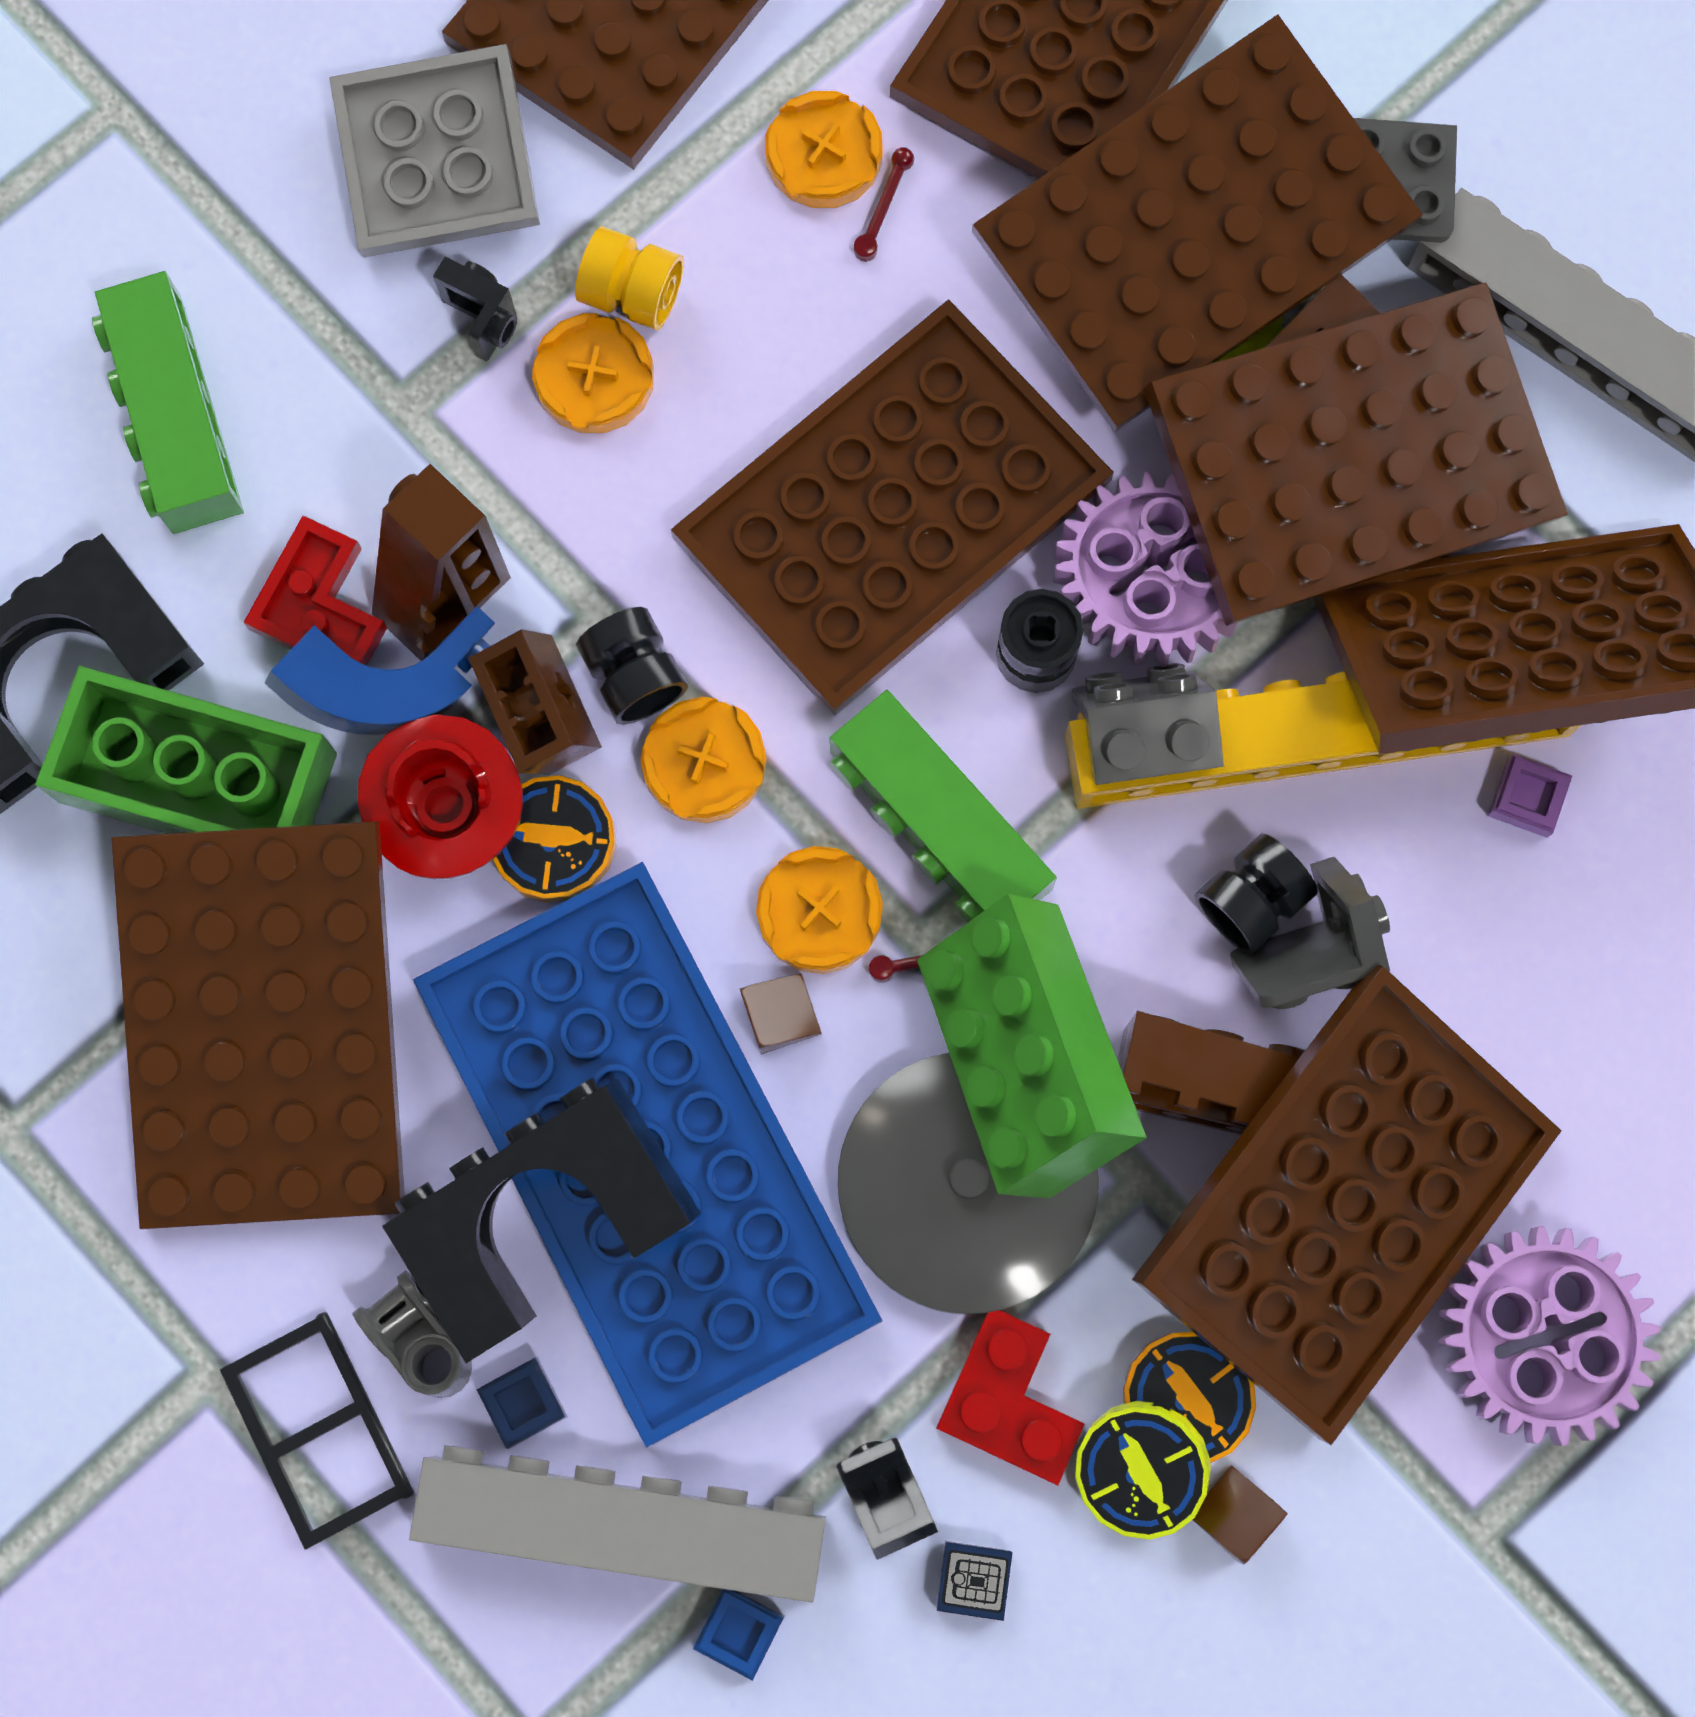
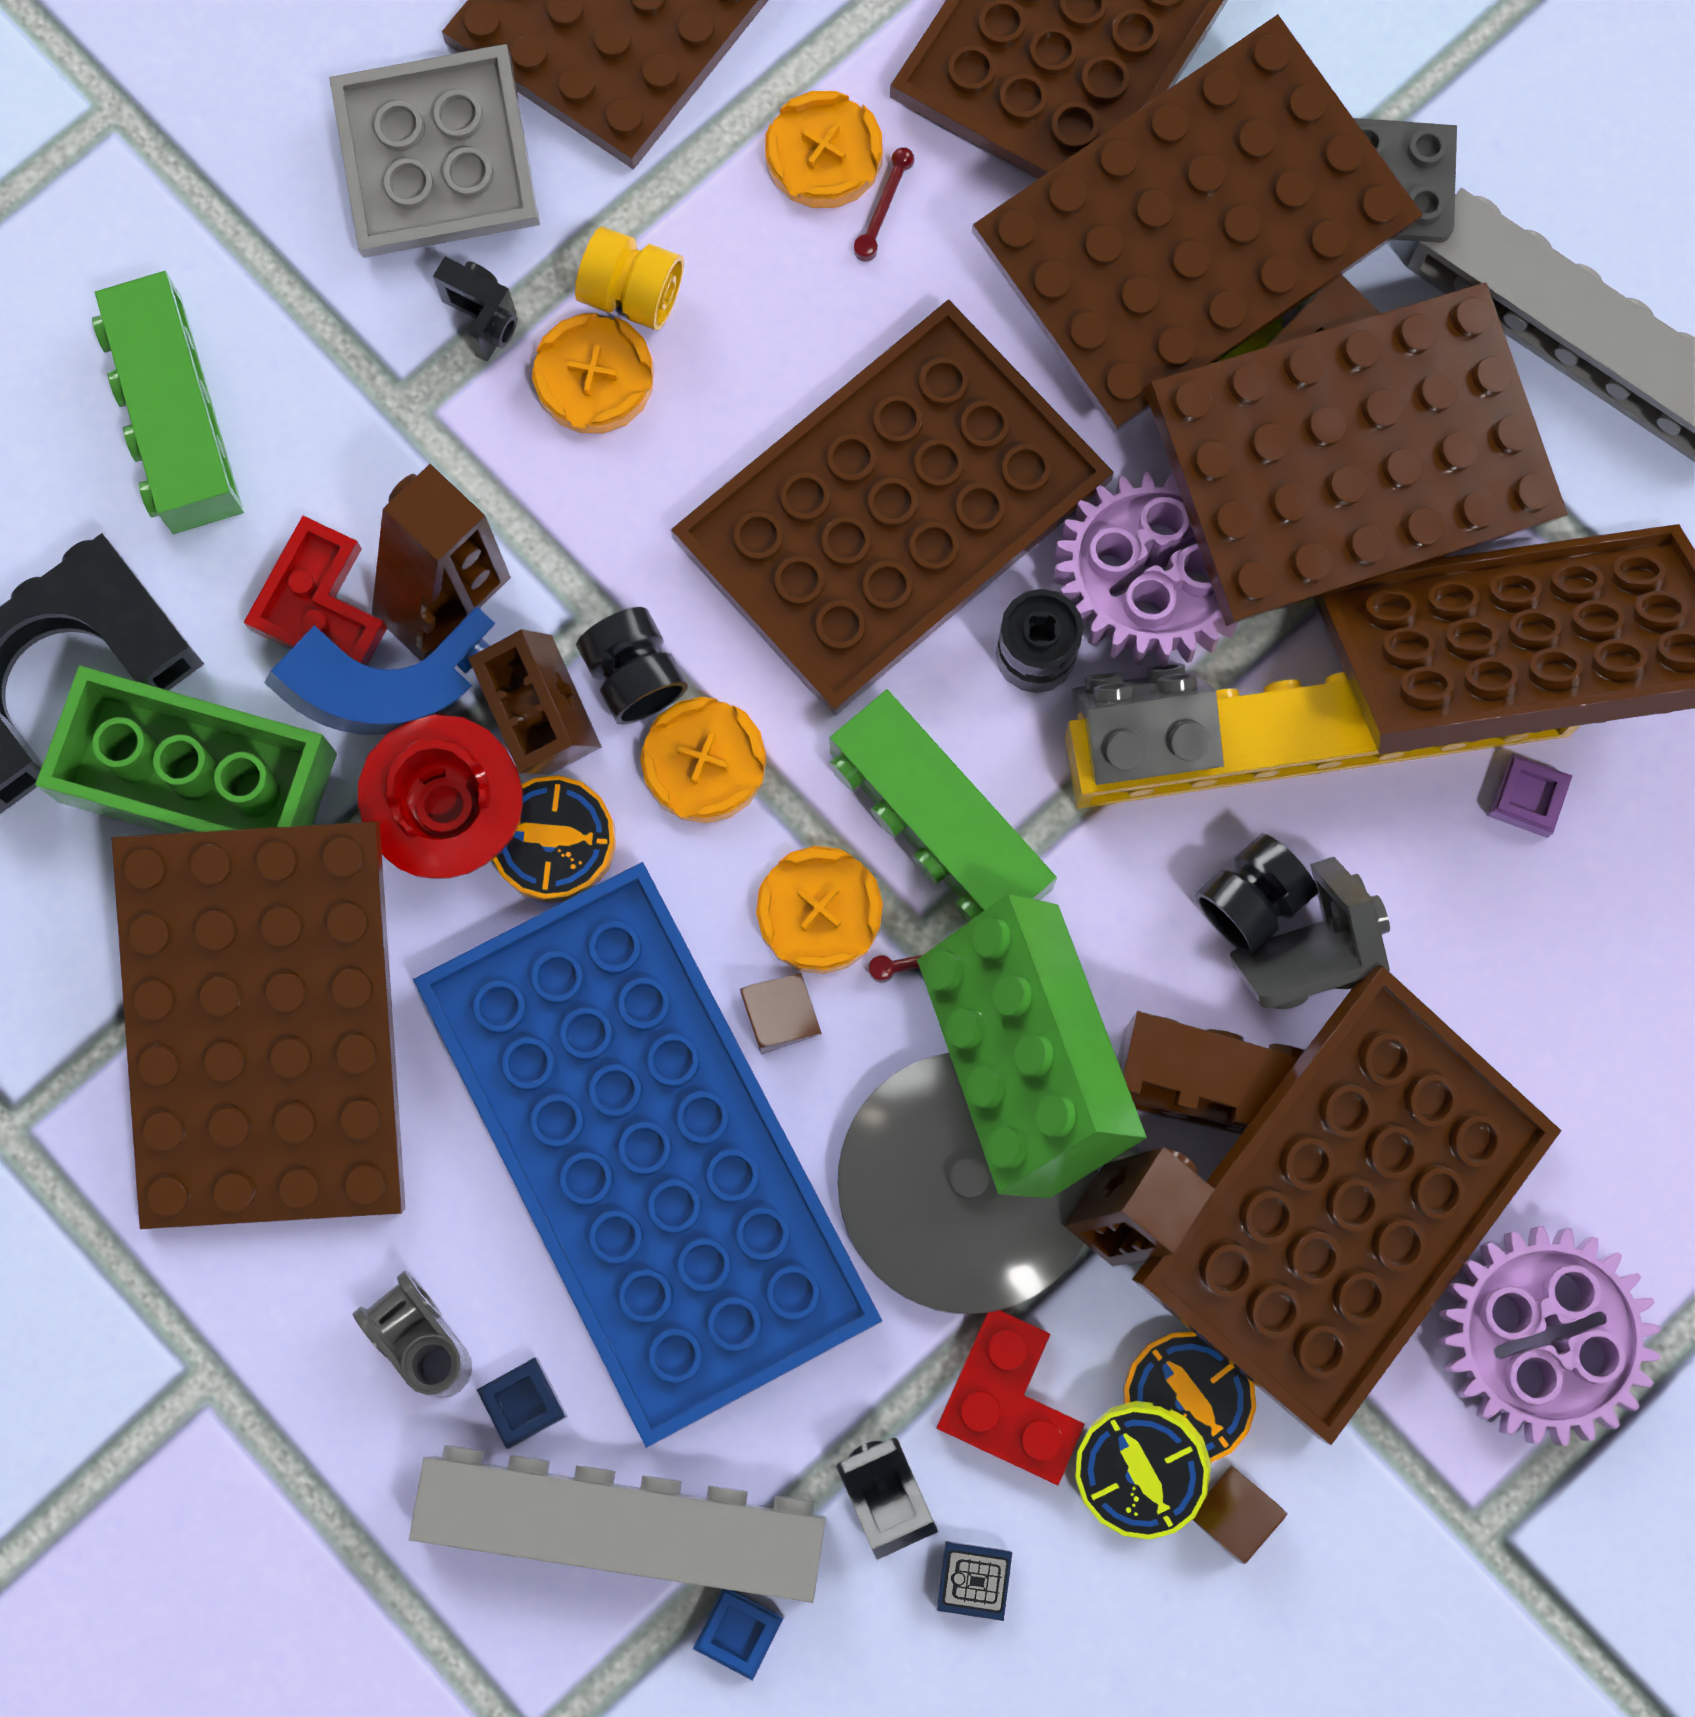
(272, 1453): black window -> none
(449, 1232): black arch -> none
(1140, 1206): none -> reddish brown brick

